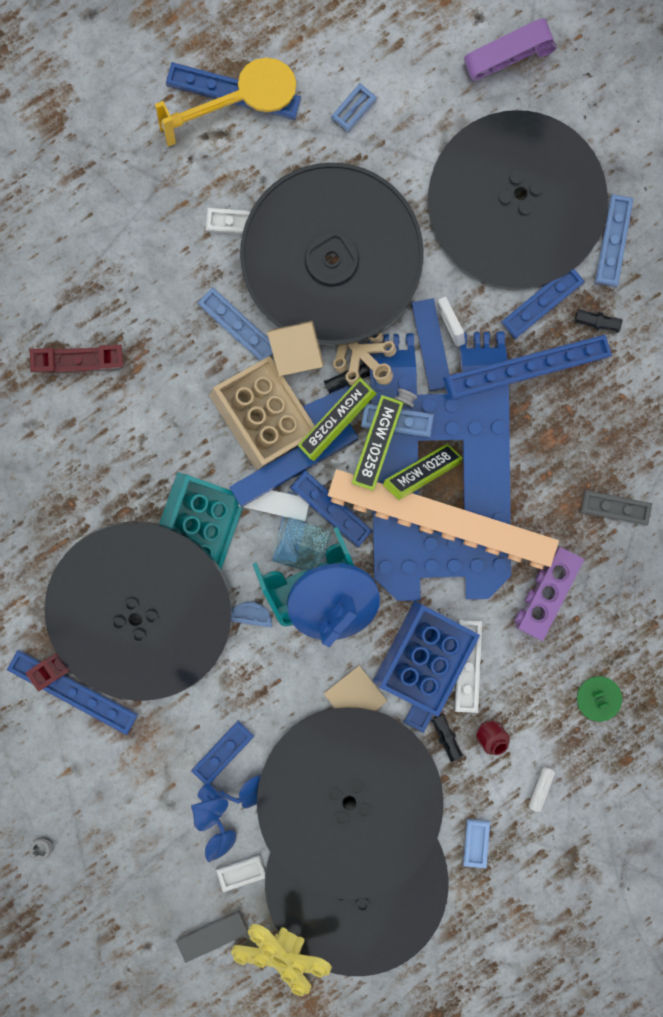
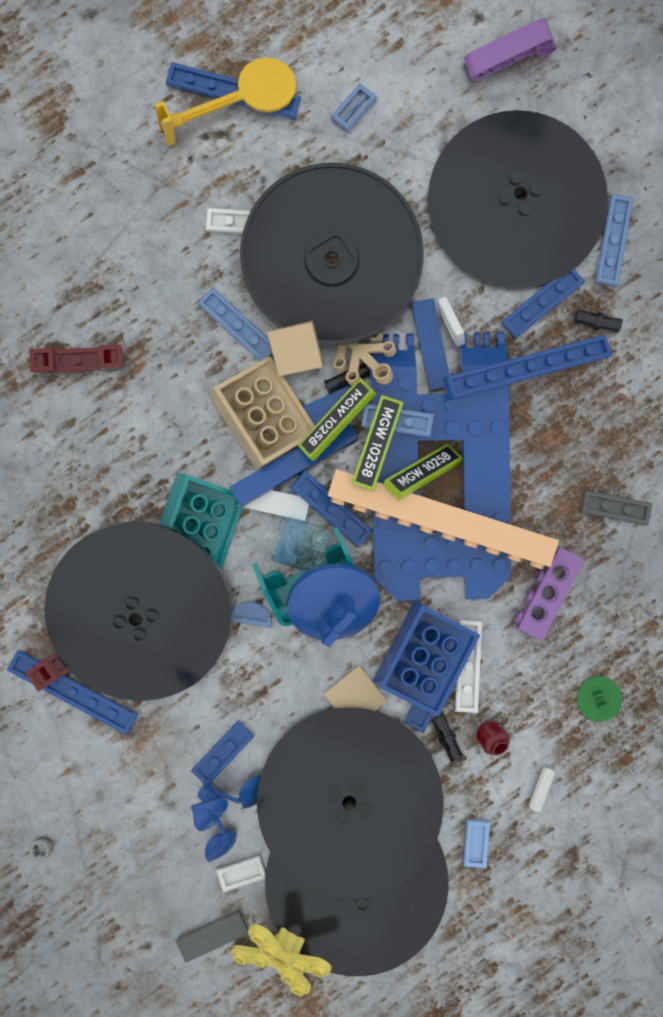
(406, 397): light grey bush -> none

